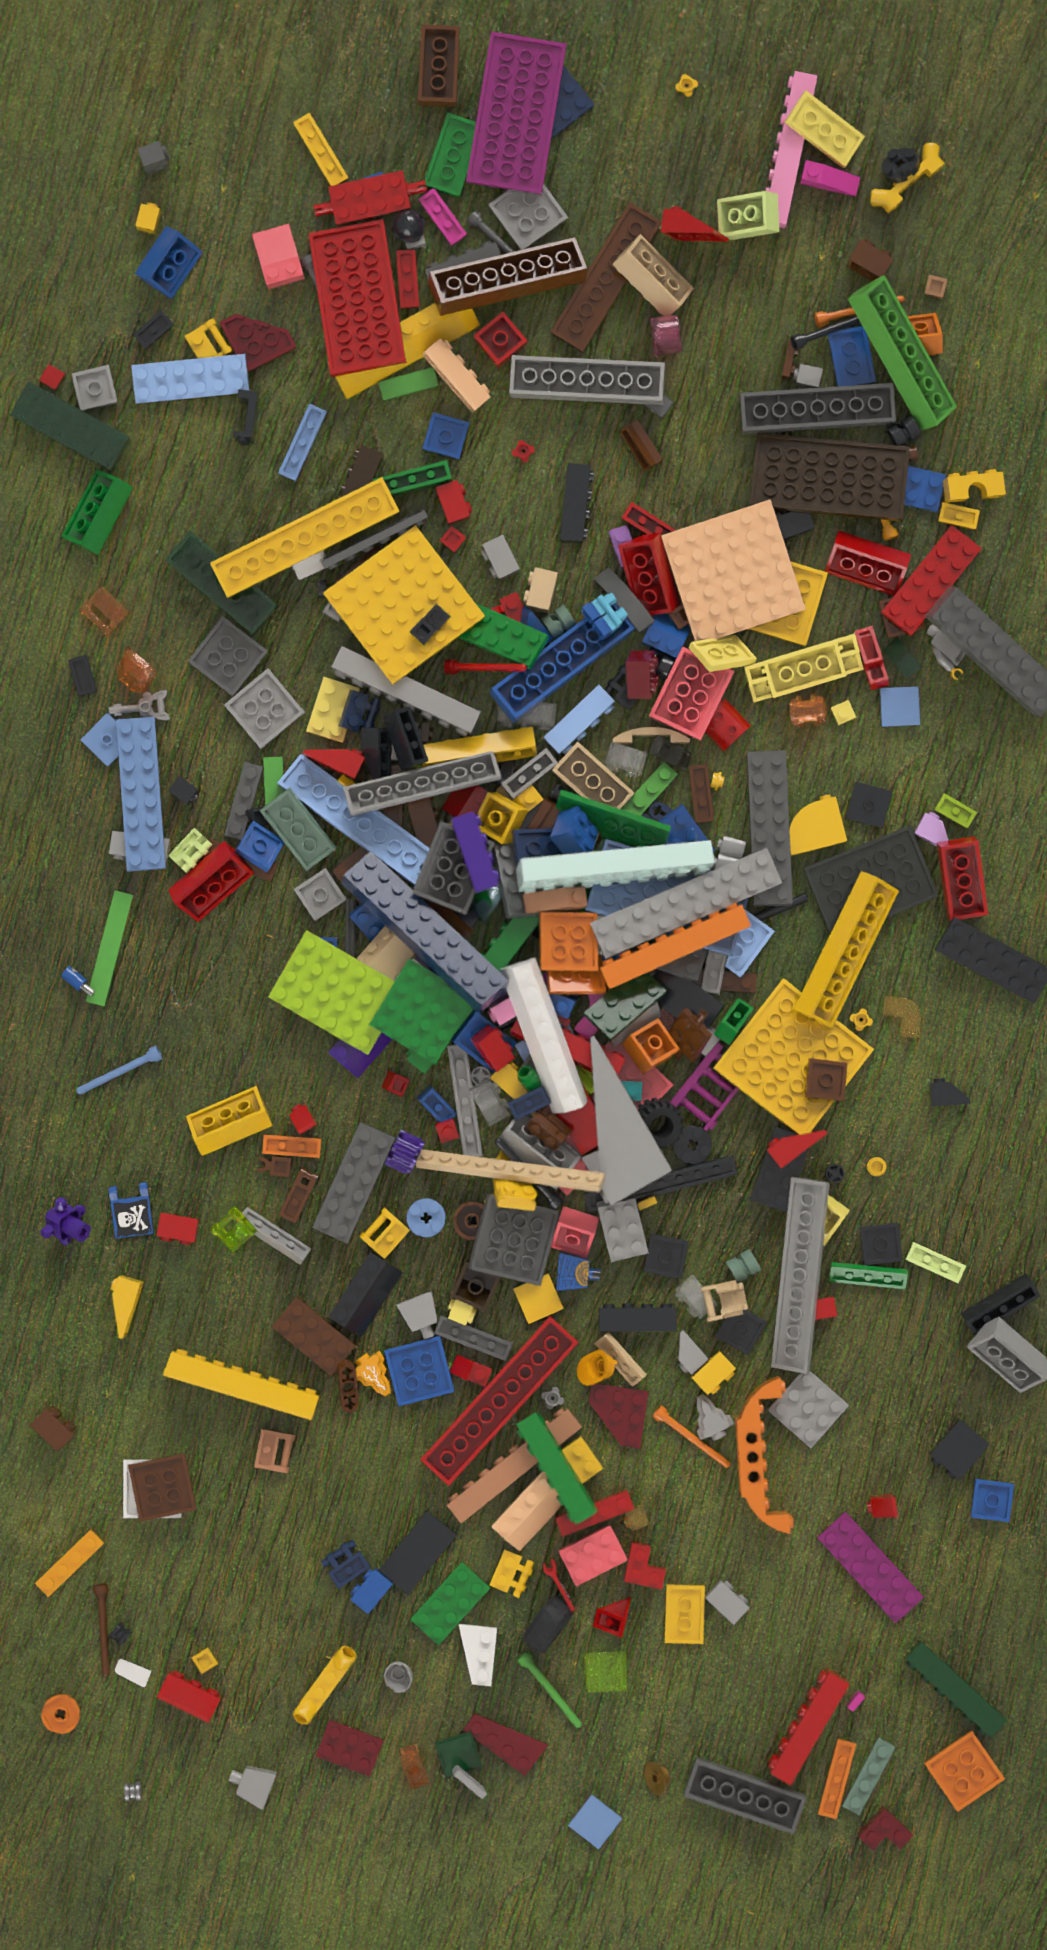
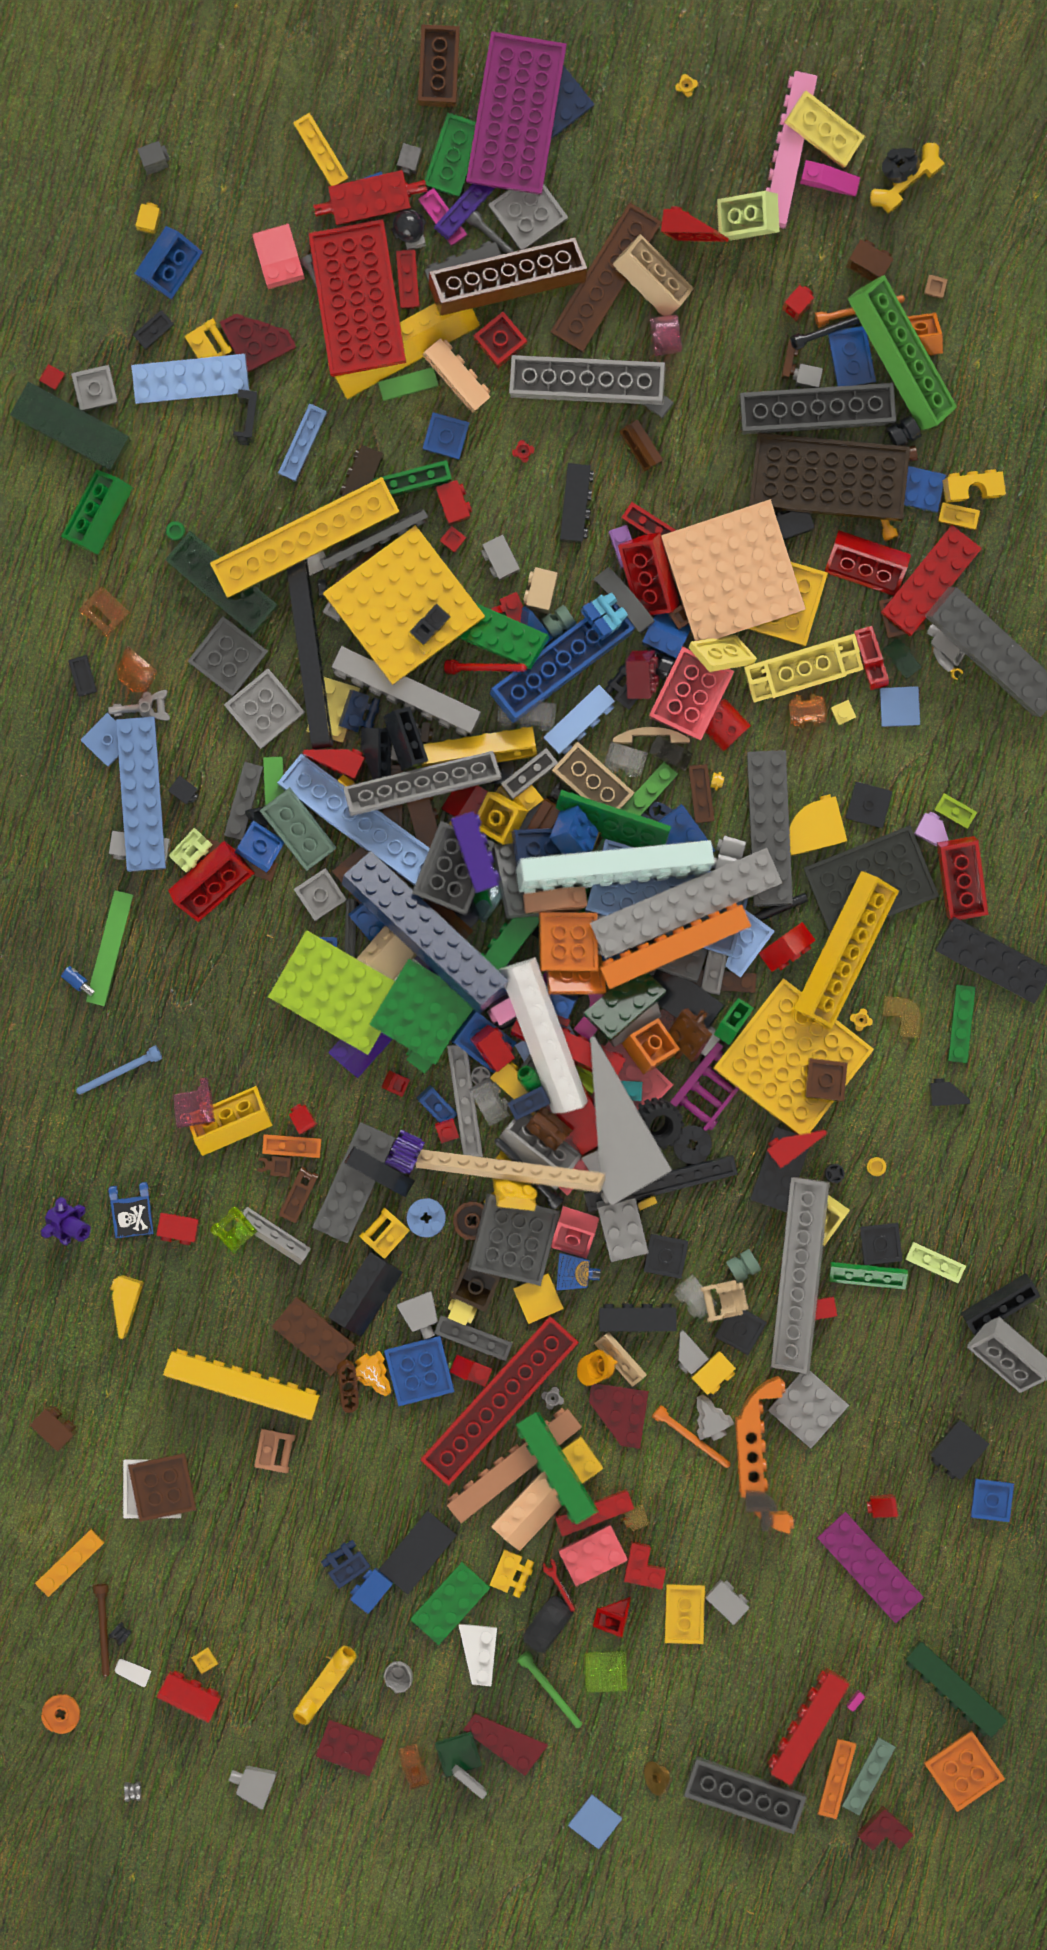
(175, 531): none -> green tile
(194, 1106): none -> clear pink bracket
(309, 655): none -> black beam
(379, 1171): none -> black slope
(409, 159): none -> flat silver brick
(462, 209): none -> dark purple tile
(761, 1502): none -> clear smoke brick
(787, 947): none -> red brick
(798, 302): none -> red brick
(961, 1023): none -> green plate

